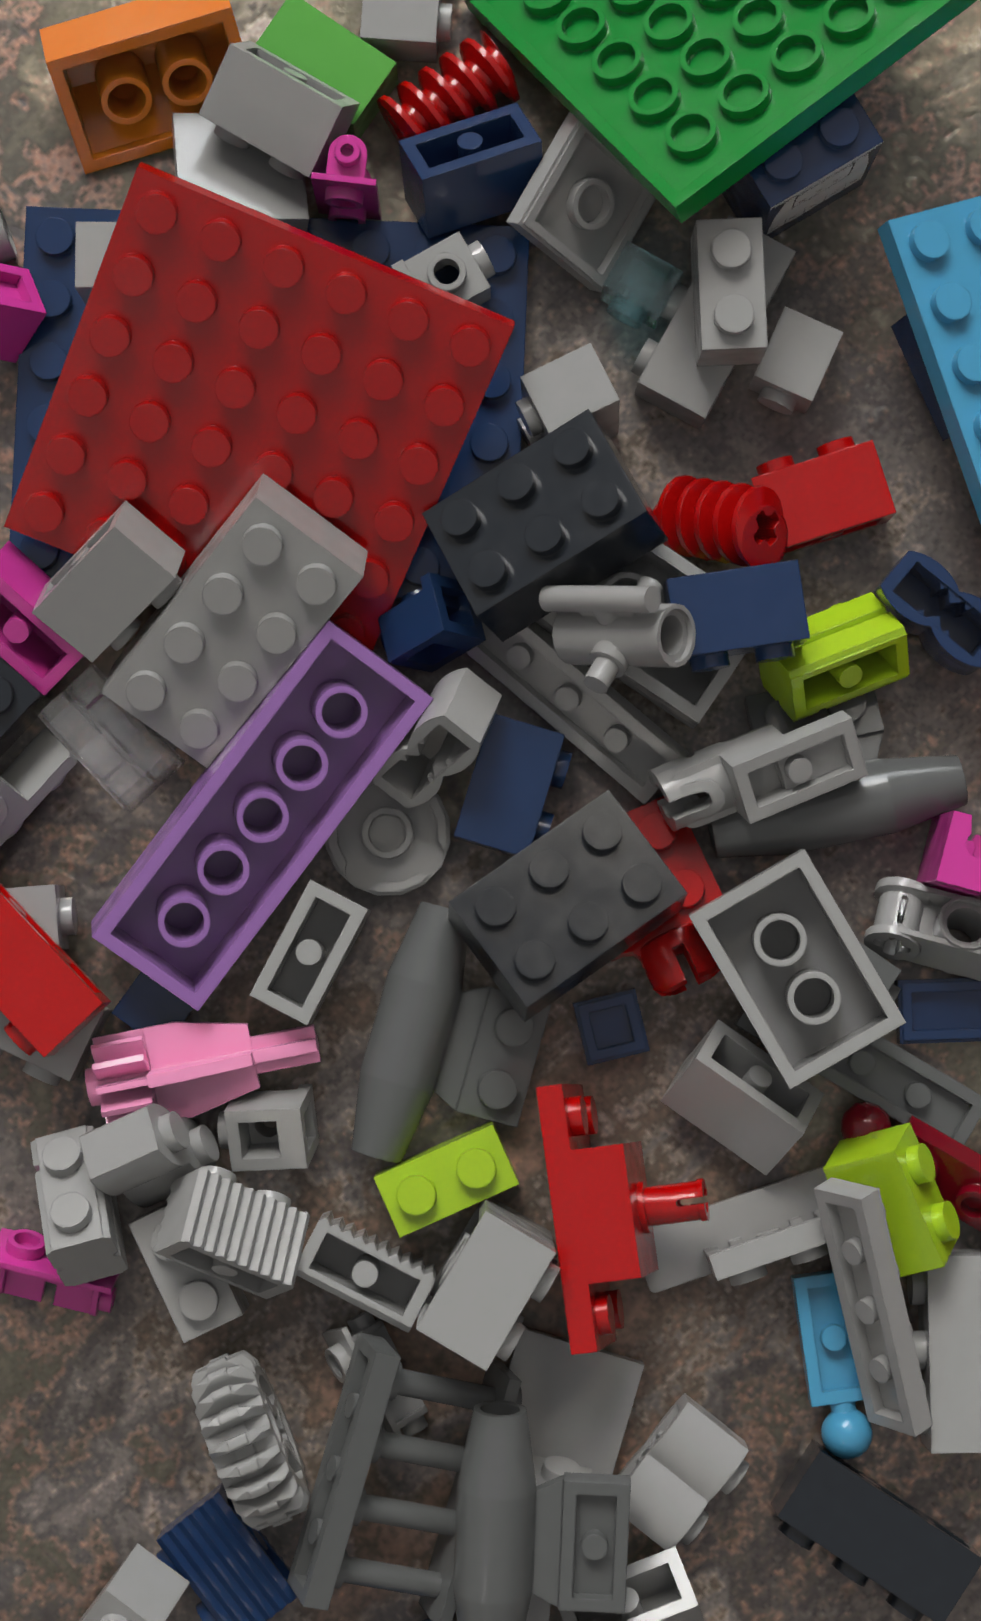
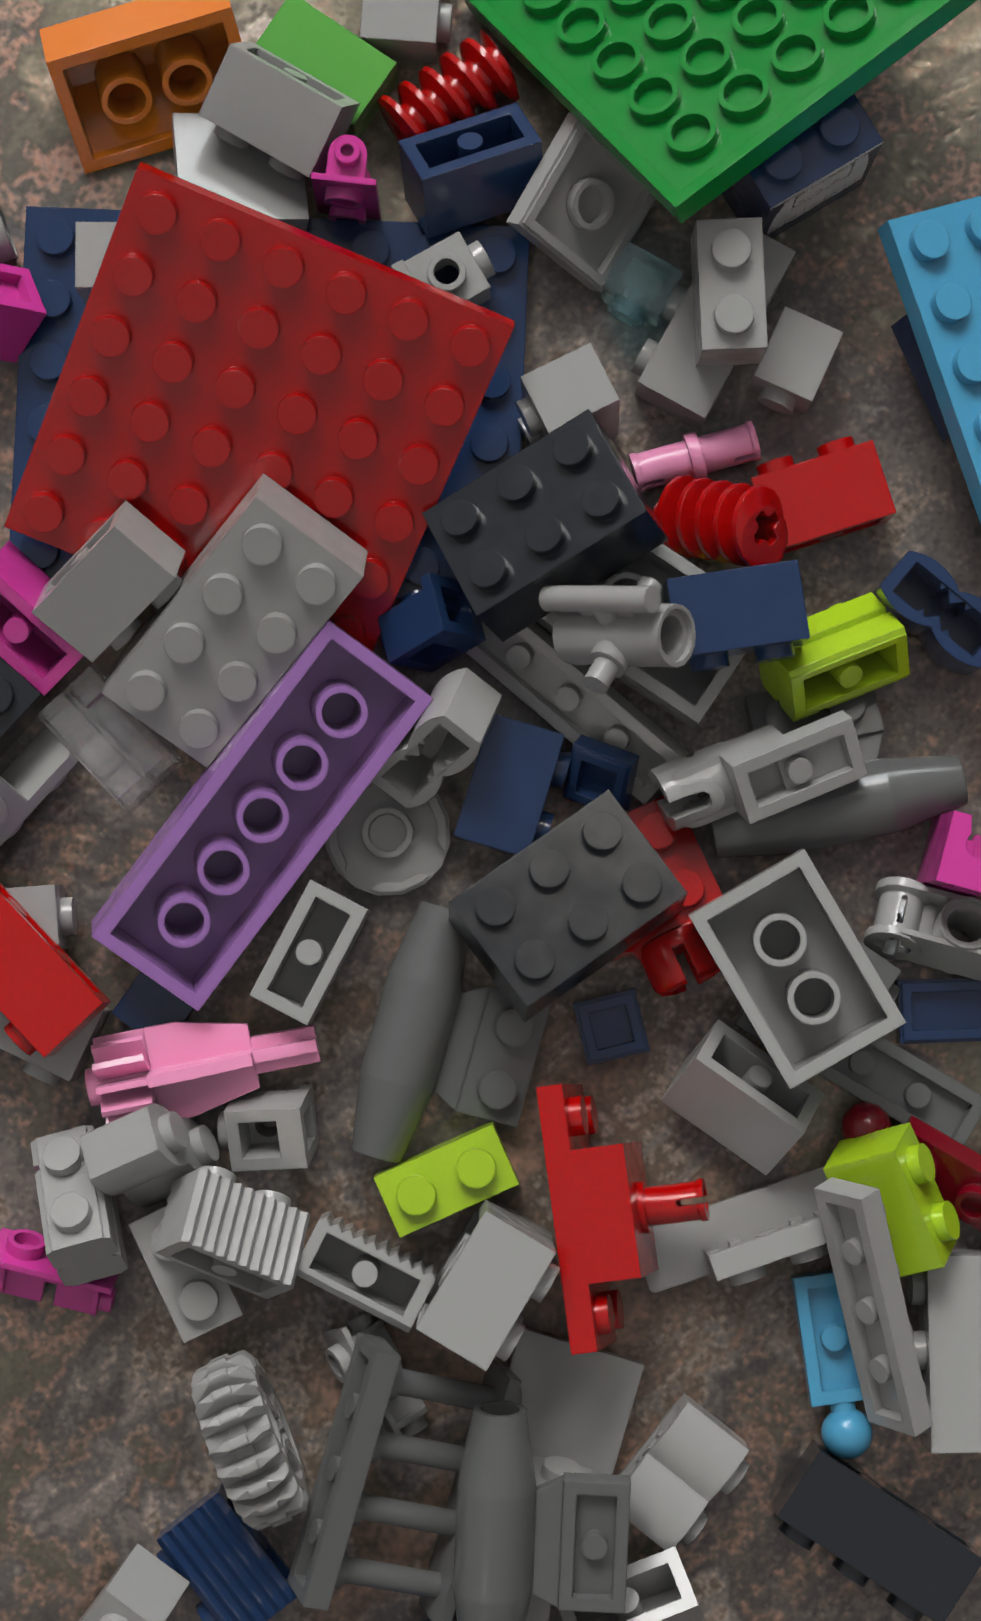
(596, 769): none -> dark blue tile
(695, 456): none -> bright pink pin

